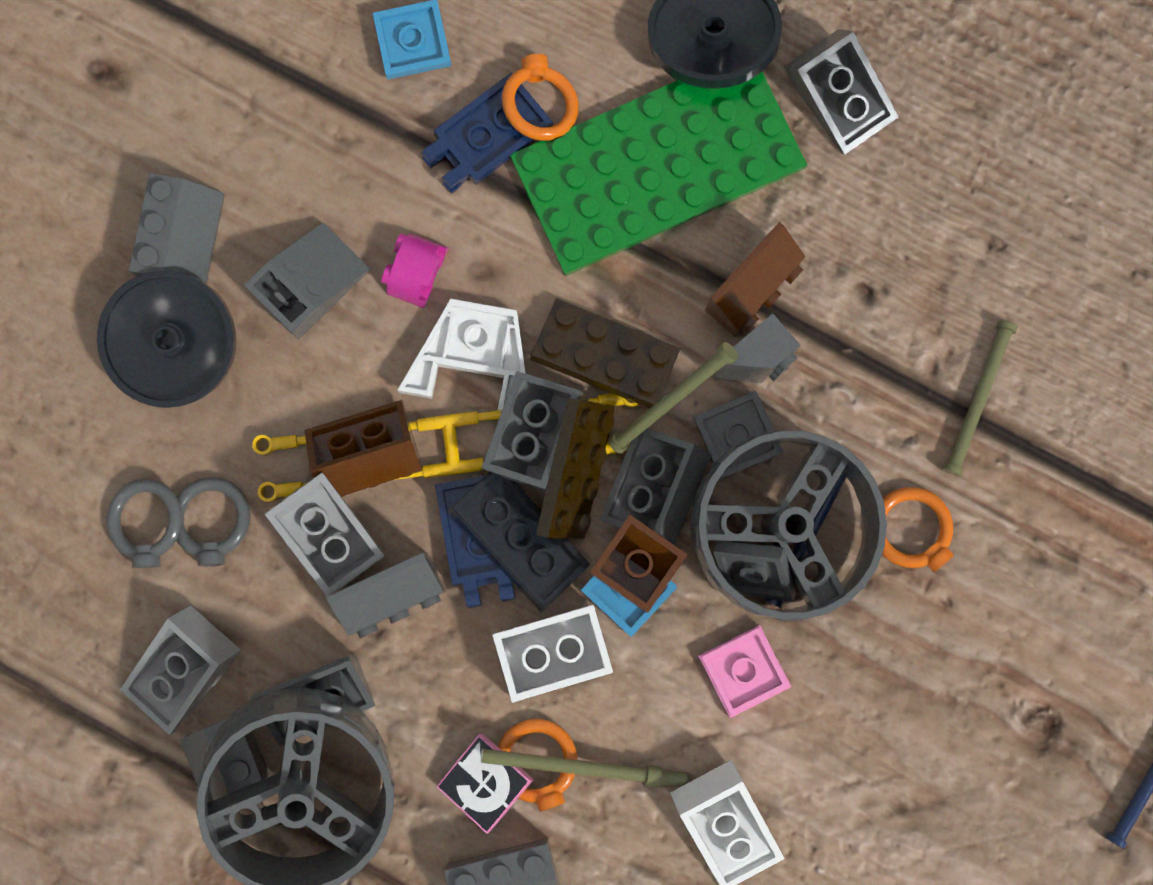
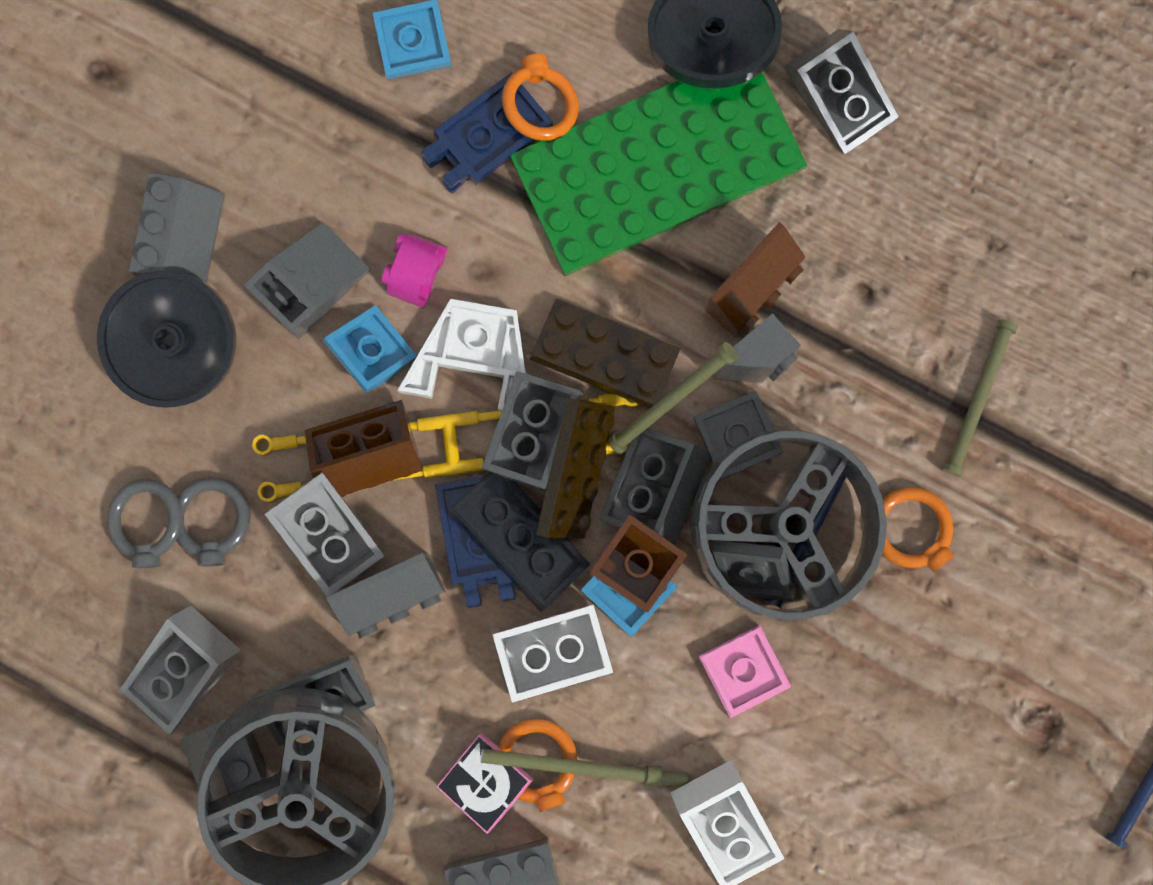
(370, 349): none -> dark azure slope

